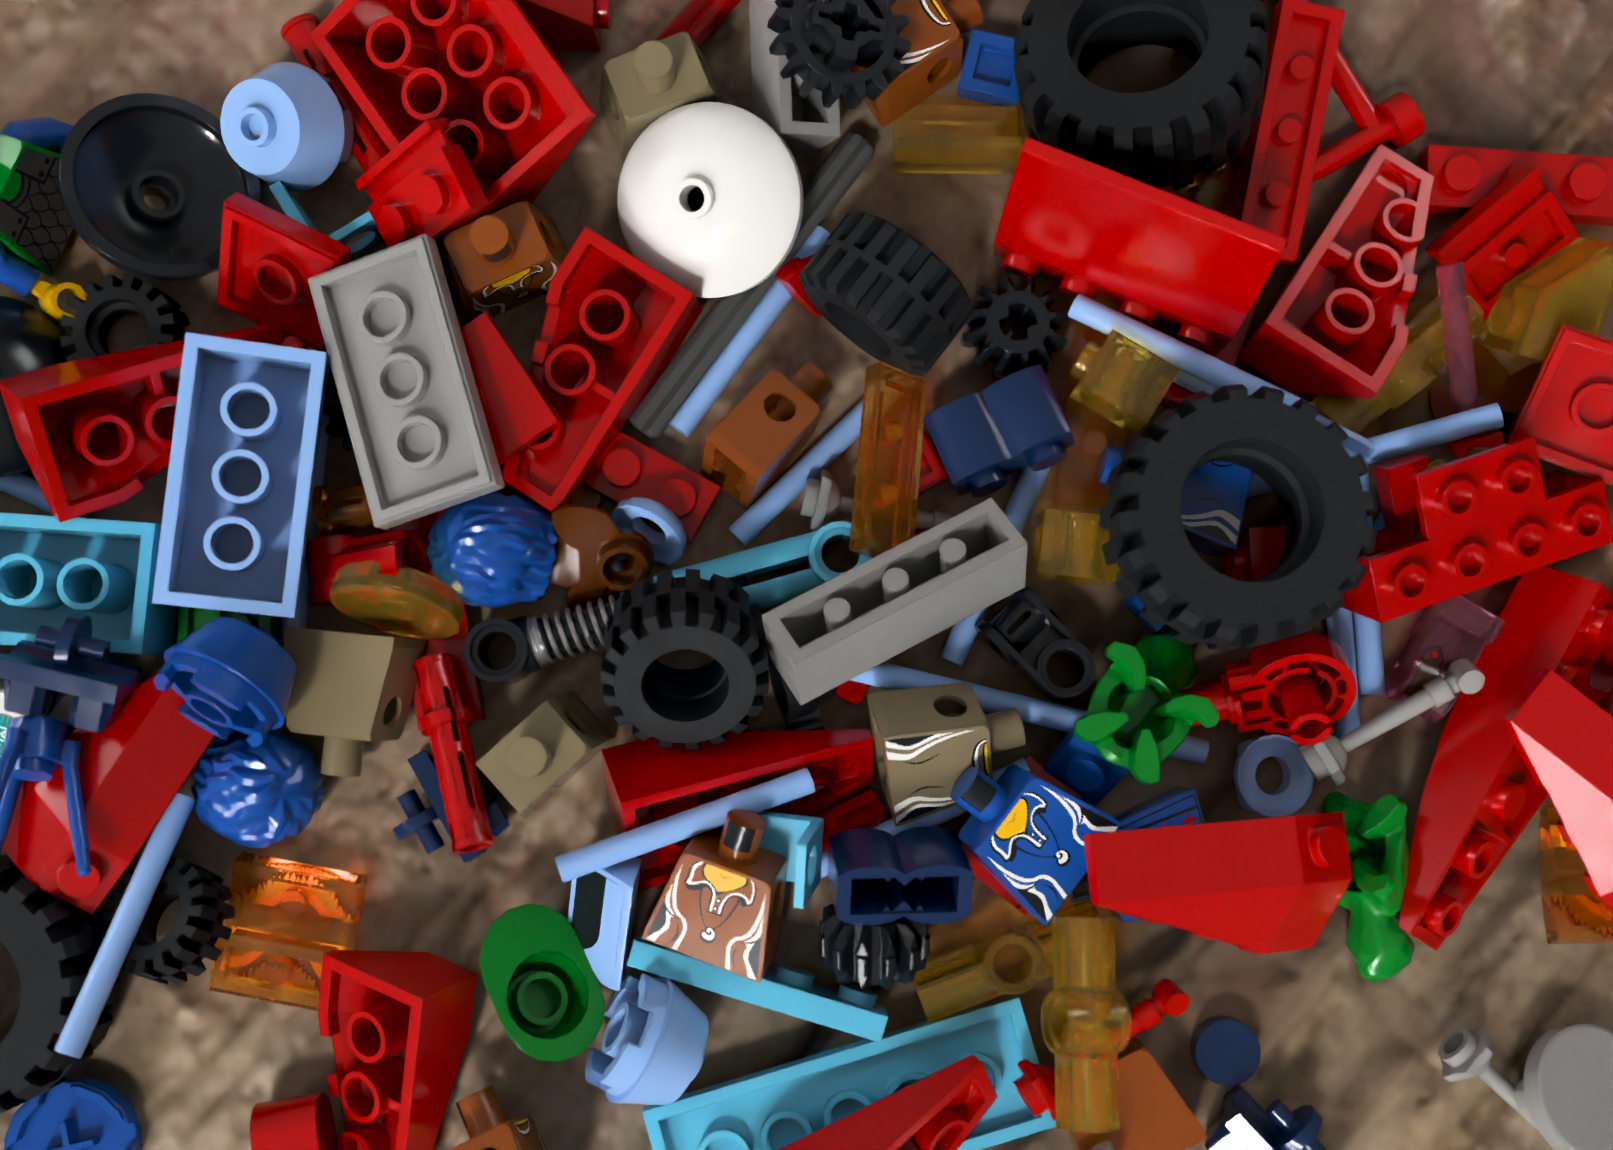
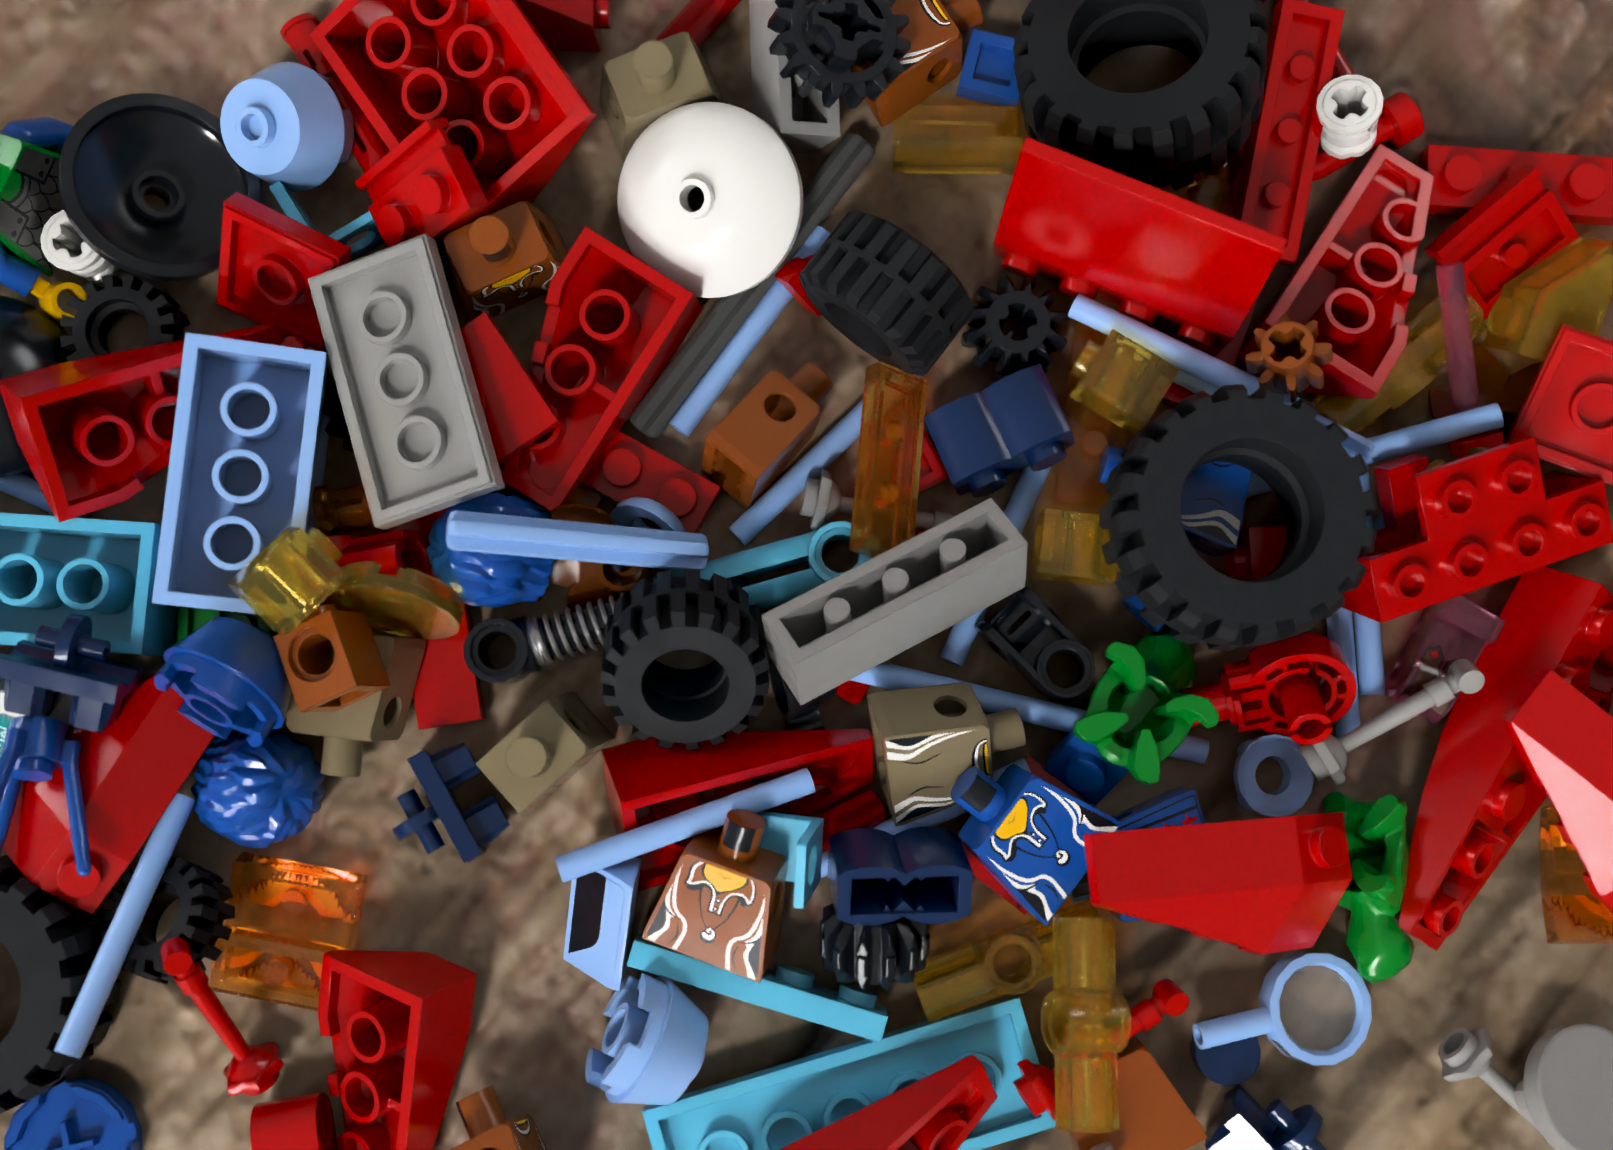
(70, 252): none -> white bush
(252, 1066): none -> red piece
(290, 577): none -> clear yellow brick
(356, 663): none -> dark orange brick
(447, 727): red pin -> none
(541, 983): green piece -> none
(575, 541): none -> light blue axle
(1287, 341): none -> dark orange gear
(1308, 1008): none -> piece
(1349, 115): none -> white bush

